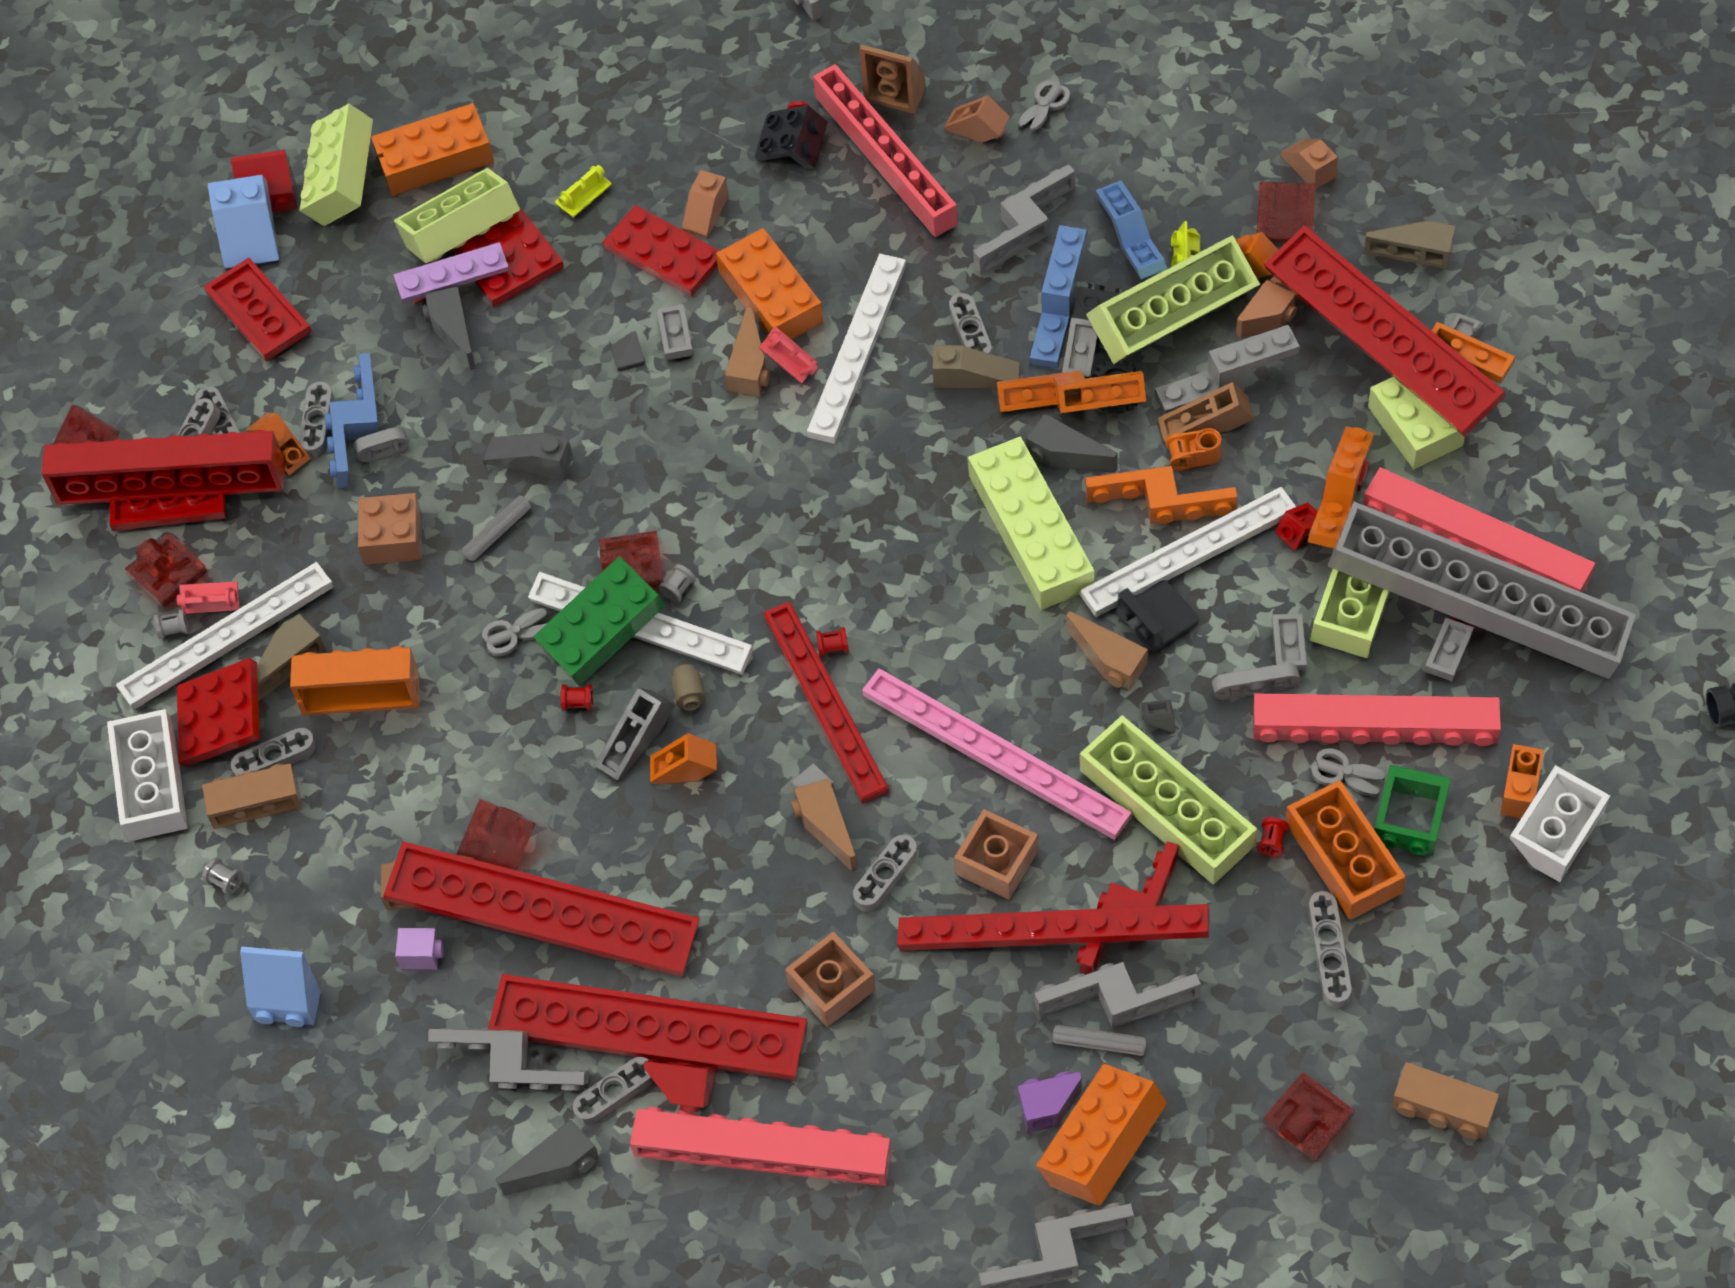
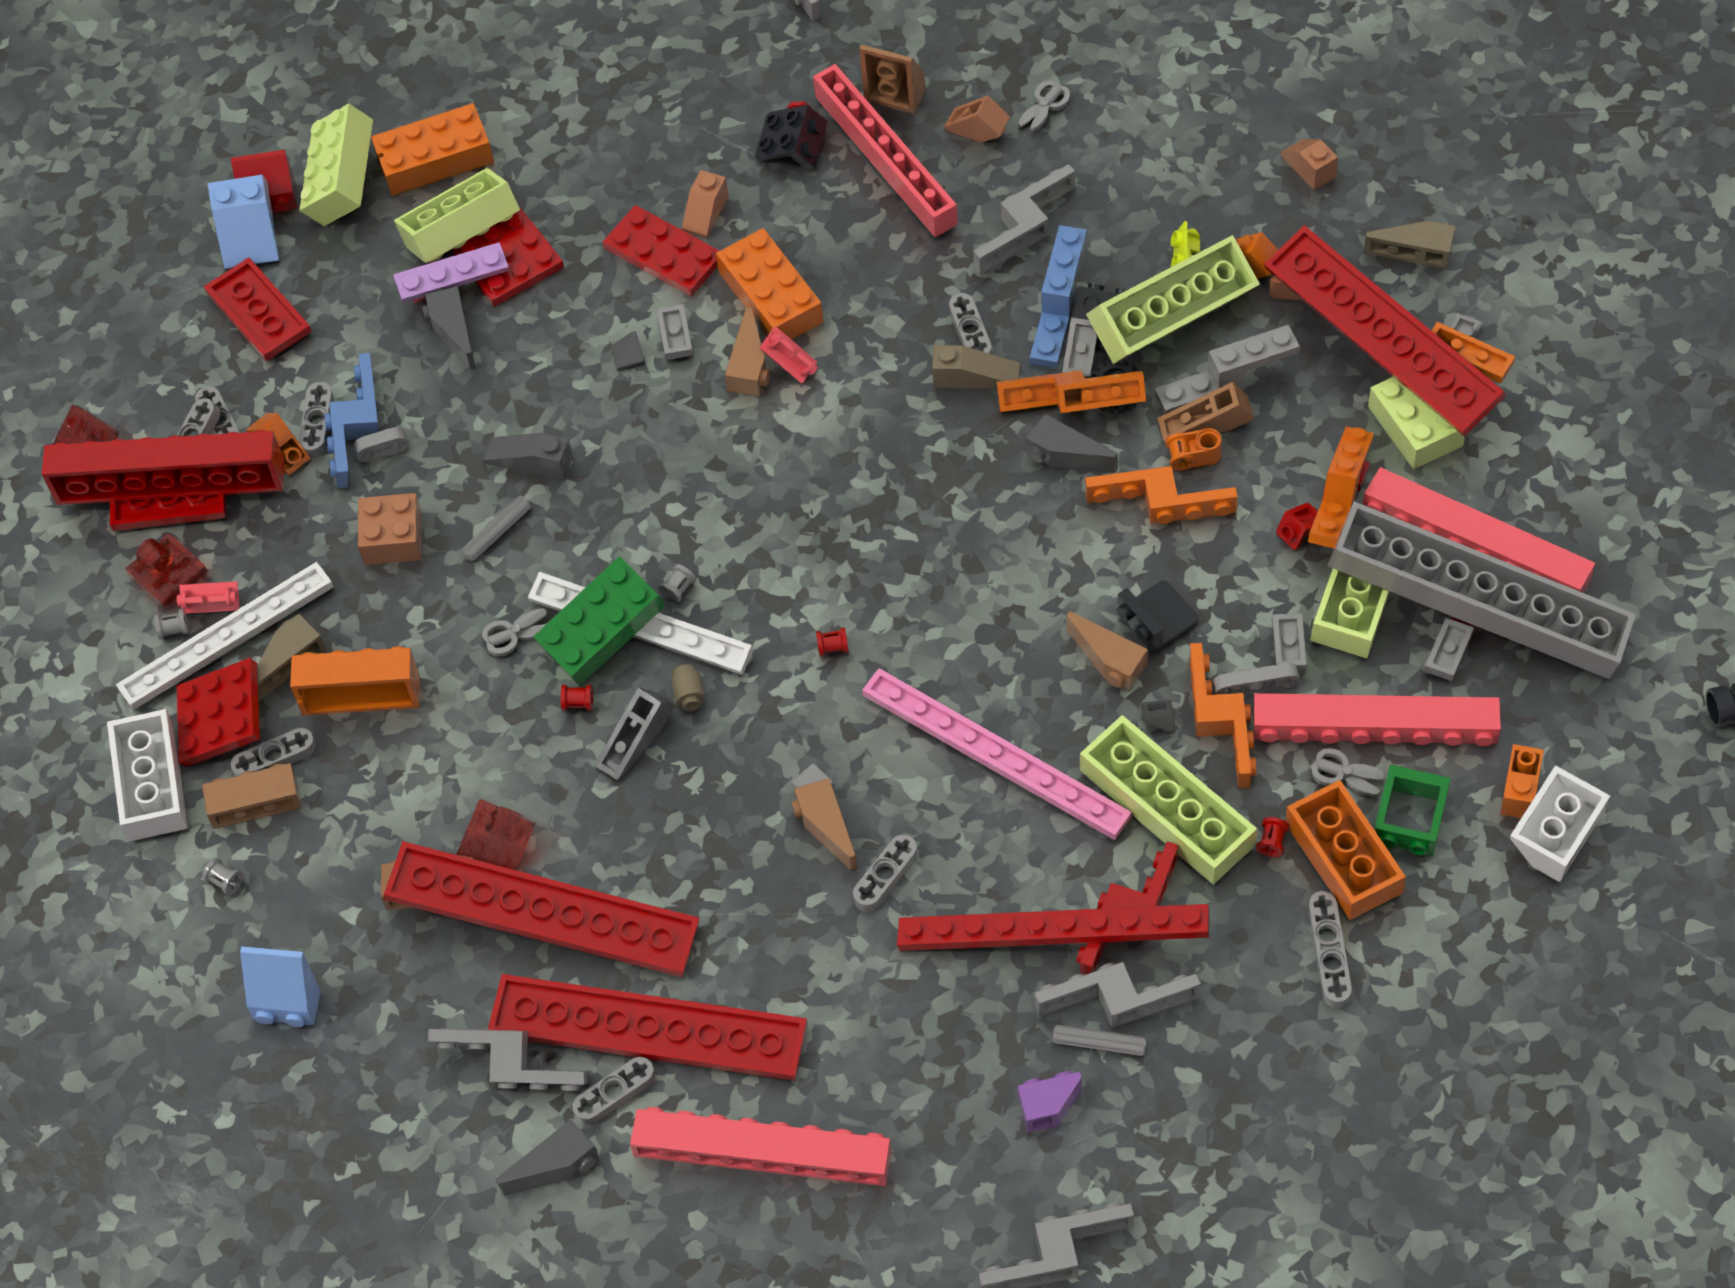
(418, 948): lavender brick -> none
(583, 191): neon yellow hinge -> none
(638, 551): clear red plate -> none
(683, 761): orange slope -> none
(683, 1082): red slope -> none
(826, 703): red tile -> none
(830, 979): nougat brick -> none
(856, 349): white plate -> none
(996, 854): nougat brick -> none
(1030, 522): yellowish green brick -> none
(1101, 1134): orange brick -> none
(1131, 230): medium blue bracket -> none
(1188, 551): white plate -> none
(1221, 715): none -> orange bracket
(1266, 310): nougat slope -> none
(1285, 208): clear red plate -> none
(1308, 1116): clear red plate -> none
(1444, 1101): medium nougat brick -> none

